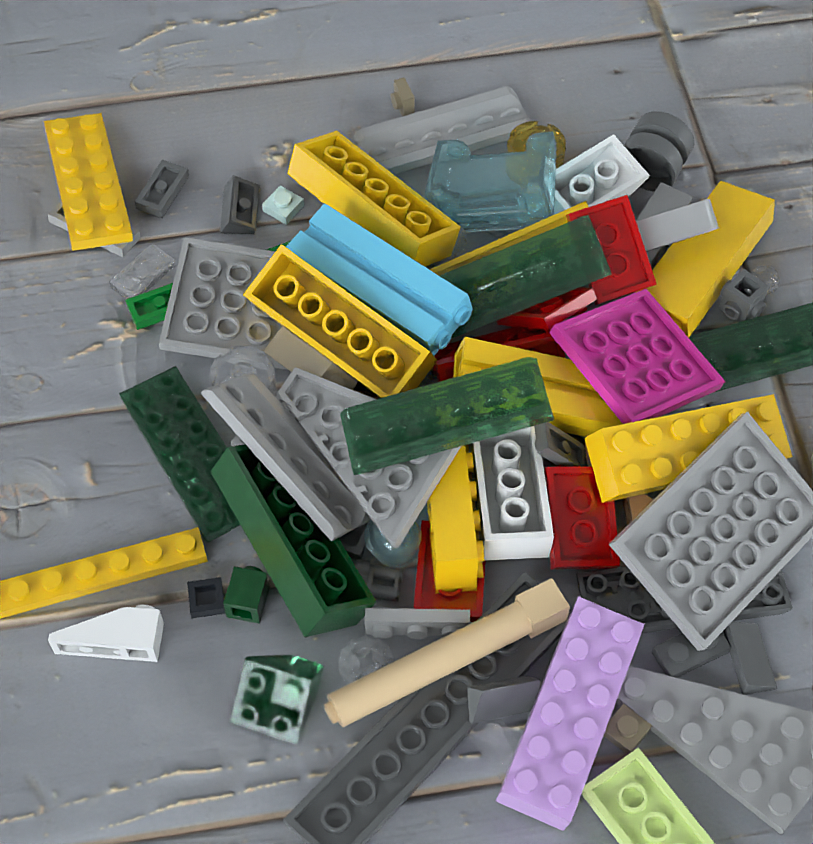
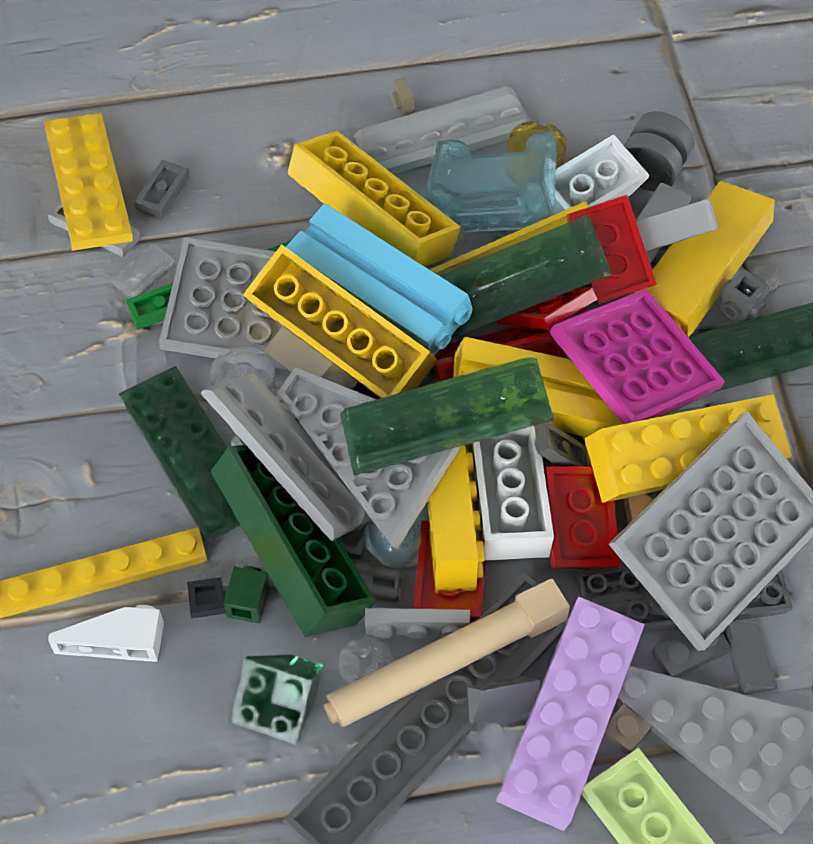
(239, 207): dark grey slope -> none
(283, 205): light aqua plate -> none

